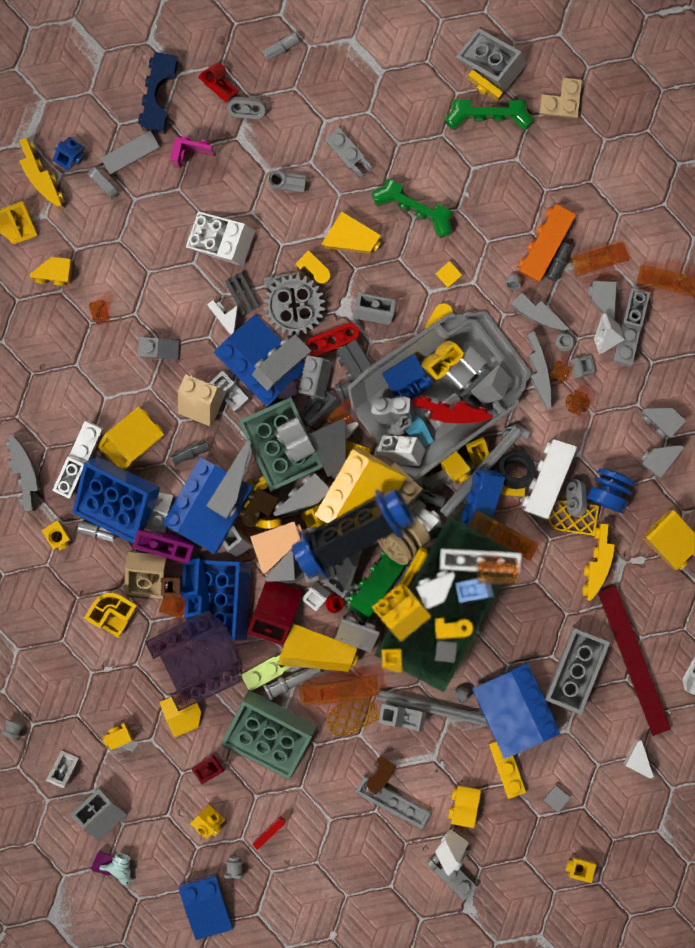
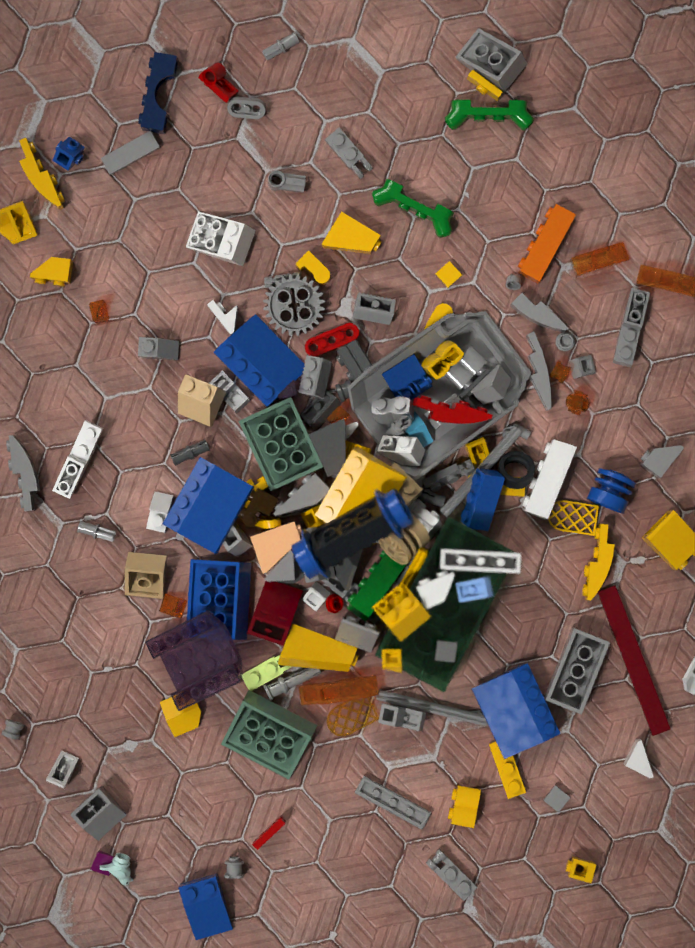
(49, 532): yellow brick -> none
(102, 182): light grey beam -> none
(111, 613): yellow brick -> none
(114, 498): blue slope -> none
(117, 736): yellow brick -> none
(131, 439): yellow slope -> none
(164, 545): magenta slope -> none
(171, 585): reddish brown leg -> none
(184, 143): dark pink bracket -> none
(194, 588): blue slope -> none
(208, 822): yellow brick -> none
(209, 768): dark red slope -> none
(226, 494): light grey slope -> none
(249, 308): dark grey tile -> none
(280, 362): light grey brick -> none
(295, 439): light grey brick -> none
(380, 777): reddish brown leg -> none
(451, 851): white slope -> none
(452, 630): yellow leg -> none
(456, 468): yellow brick -> none
(462, 694): light grey hinge -> none
(481, 565): clear orange slope -> none
(503, 535): clear orange slope -> none
(559, 261): dark grey pin -> none
(564, 105): tan plate -> none
(576, 498): light grey plate -> none
(603, 296): light grey slope -> none
(607, 334): white slope -> none
(664, 419): light grey slope -> none

